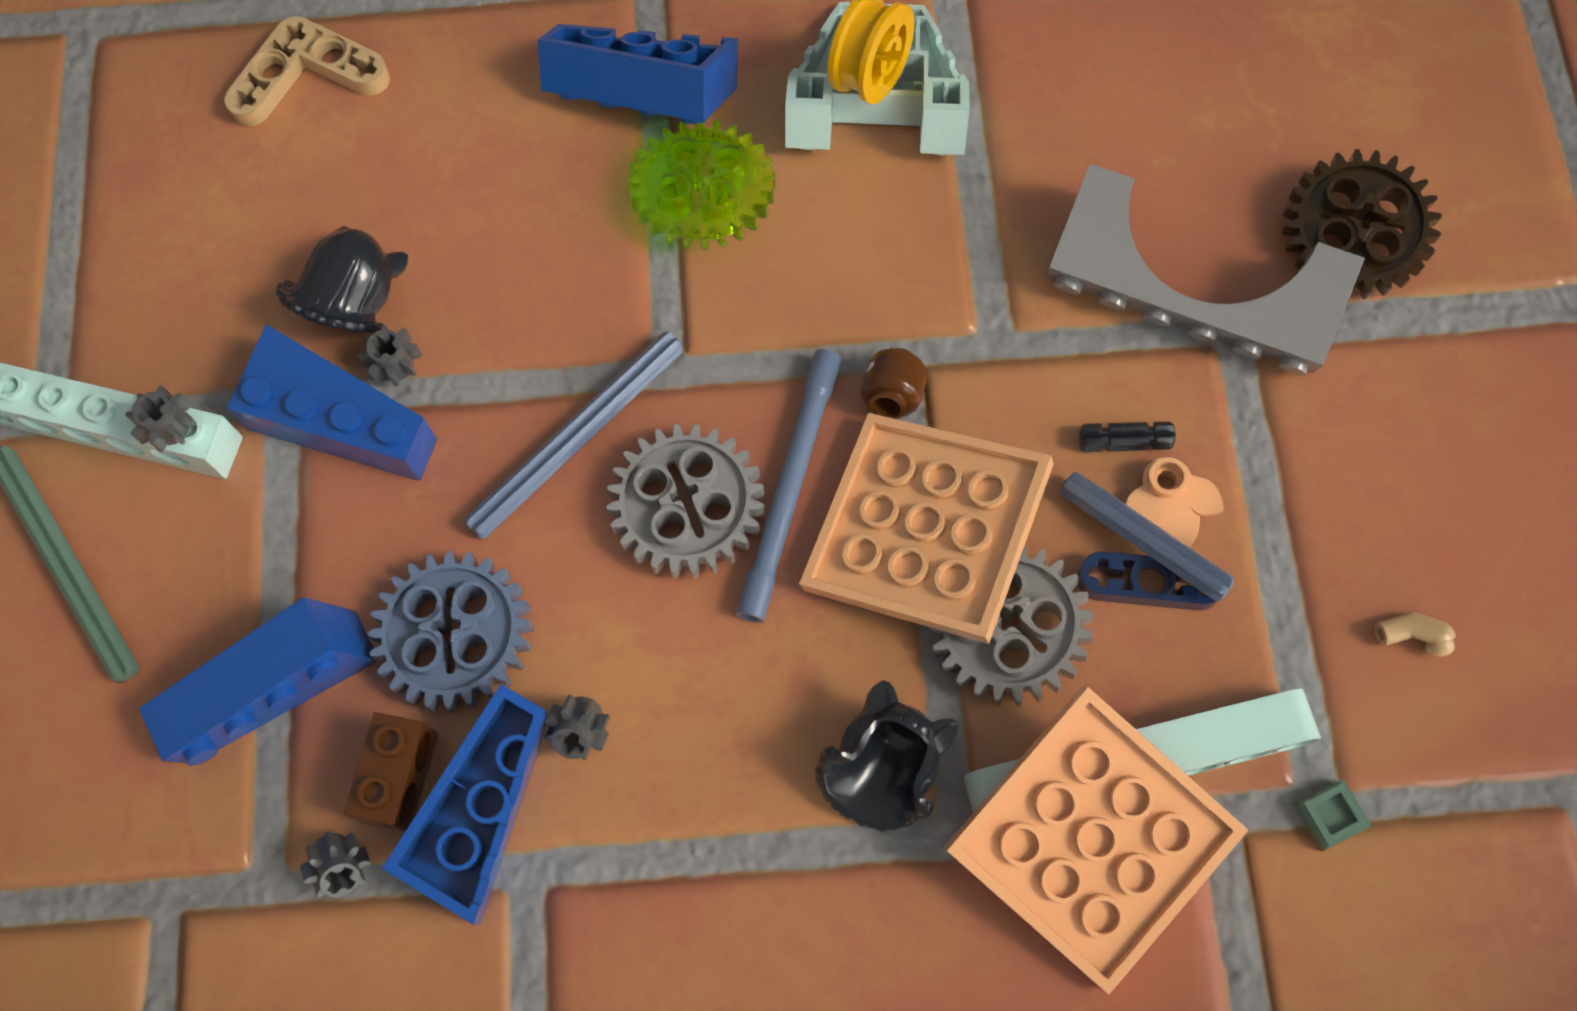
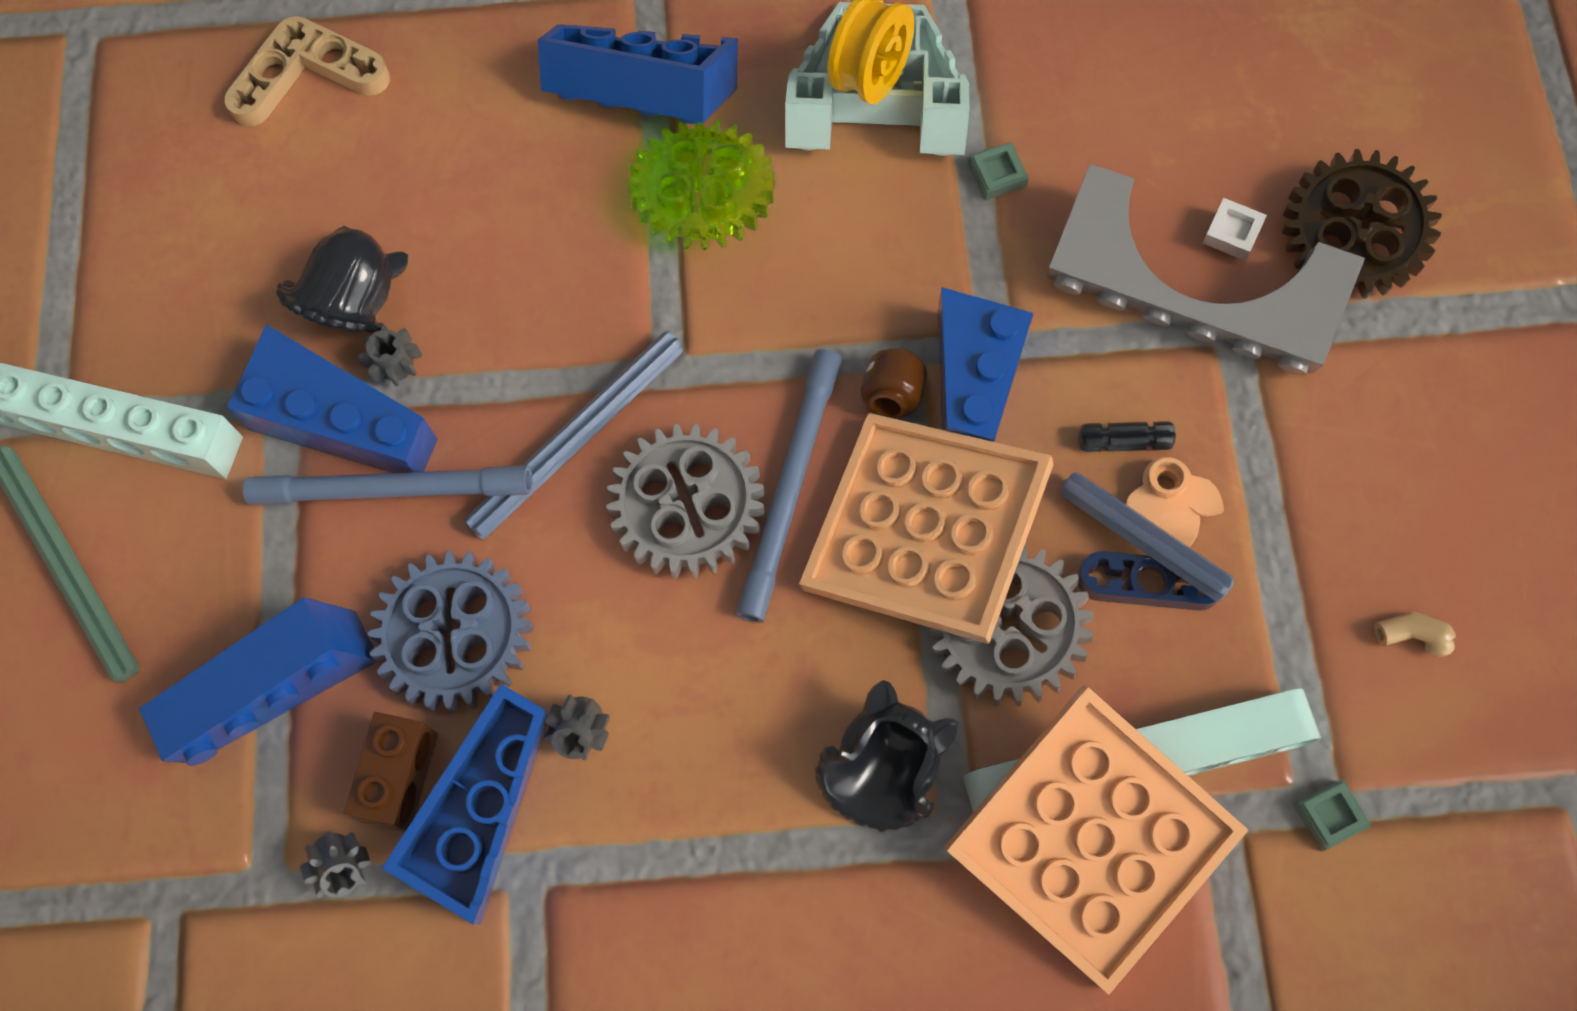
(160, 418): dark grey gear -> none
(487, 481): none -> sand blue piece
(977, 361): none -> blue wedge
(998, 171): none -> sand green tile
(1234, 229): none -> white plate

